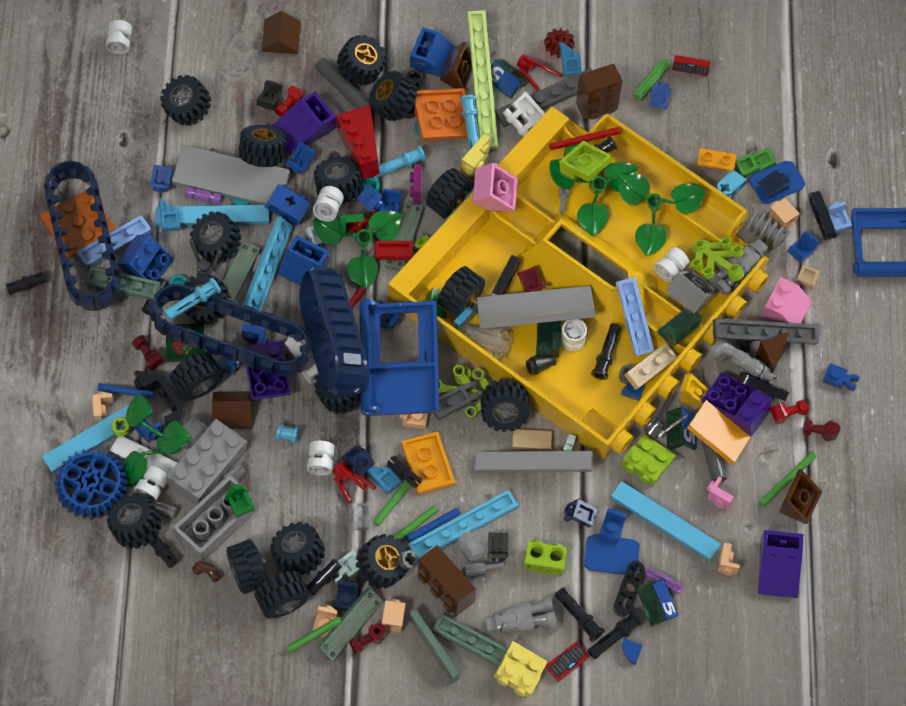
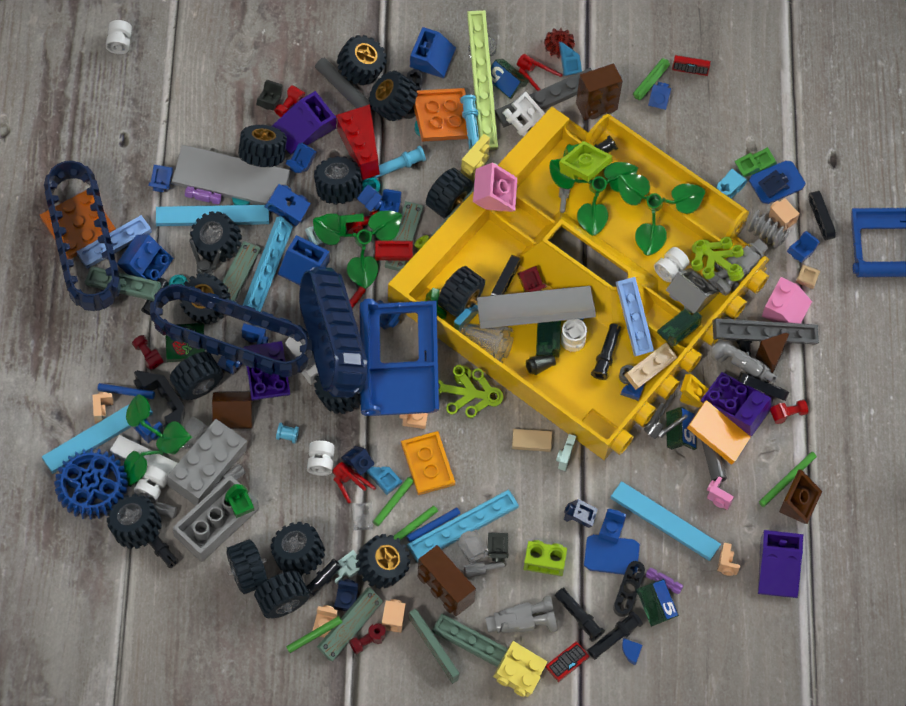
(25, 283): black pin -> none
(120, 433): lime bush -> none
(169, 217): dark azure tile -> none
(185, 100): black wheel -> none
(200, 295): medium azure pin -> none
(208, 568): reddish brown arm -> none
(281, 34): reddish brown slope -> none
(328, 203): white wheel -> none
(404, 472): black pin -> none
(405, 564): dark grey bush -> none
(415, 190): magenta plate -> none
(456, 400): dark grey hinge -> none
(458, 67): reddish brown slope -> none
(505, 405): black wheel -> none
(534, 461): light grey tile -> none
(588, 137): red bar -> none
(647, 460): lime plate -> none
(716, 159): light orange bracket -> none
(828, 431): dark red leg -> none
(837, 376): blue plate -> none
(839, 216): light blue bracket -> none

